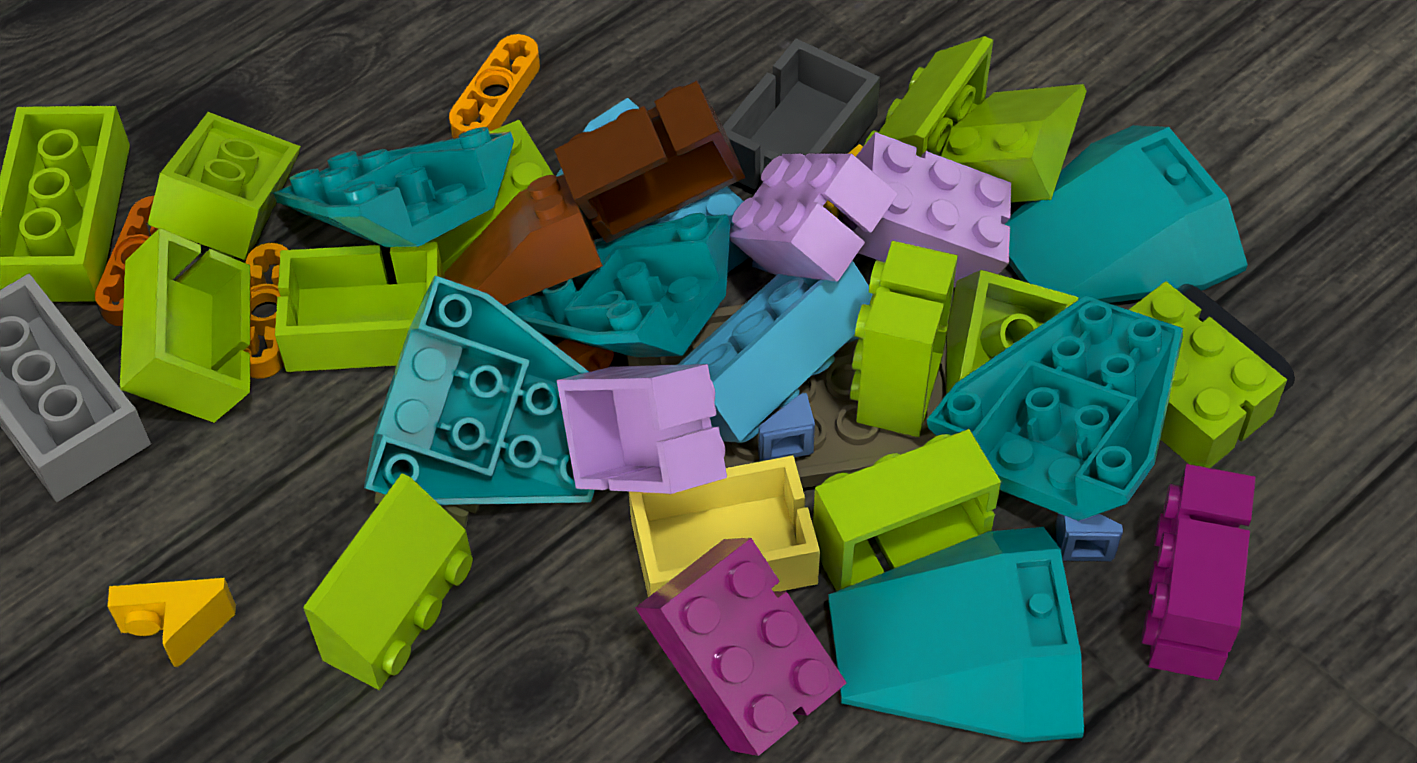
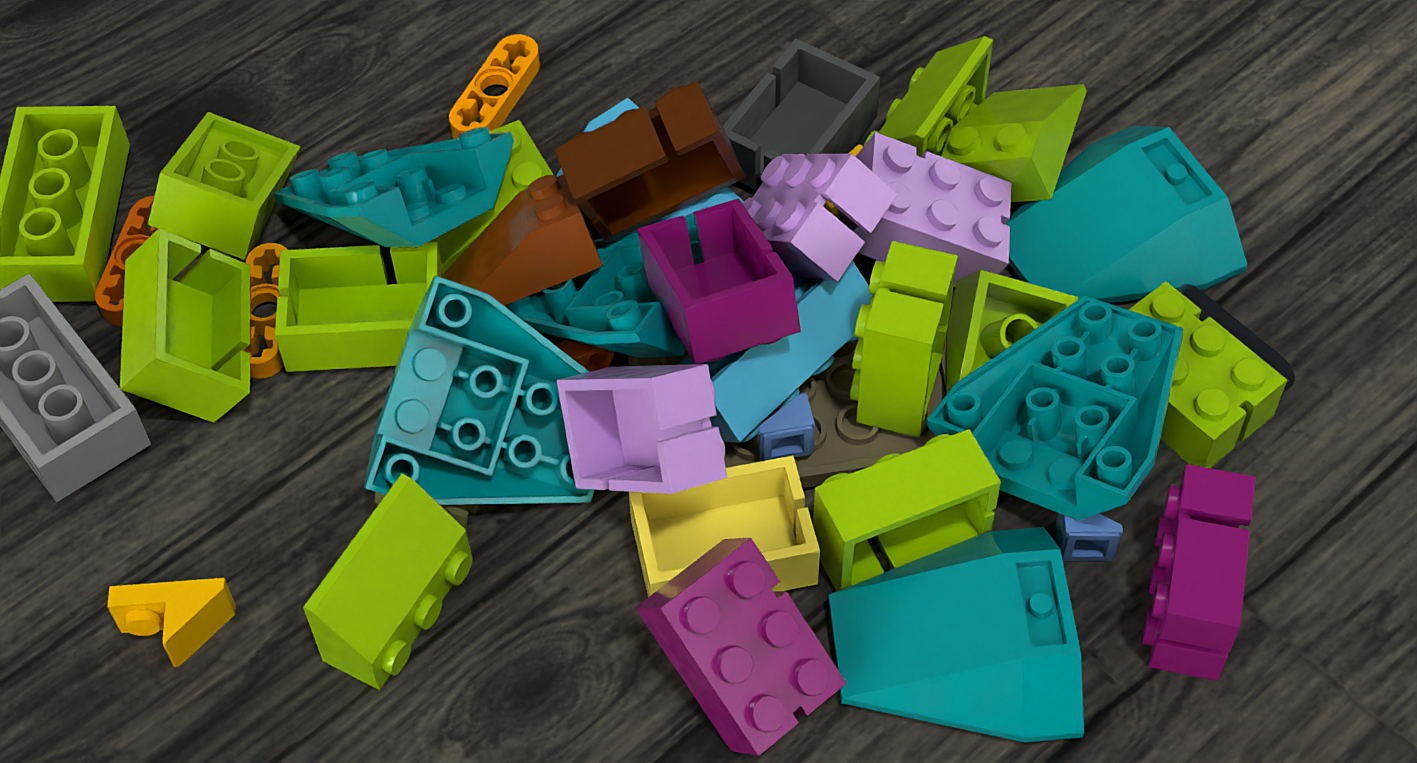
(731, 298): none -> magenta piece

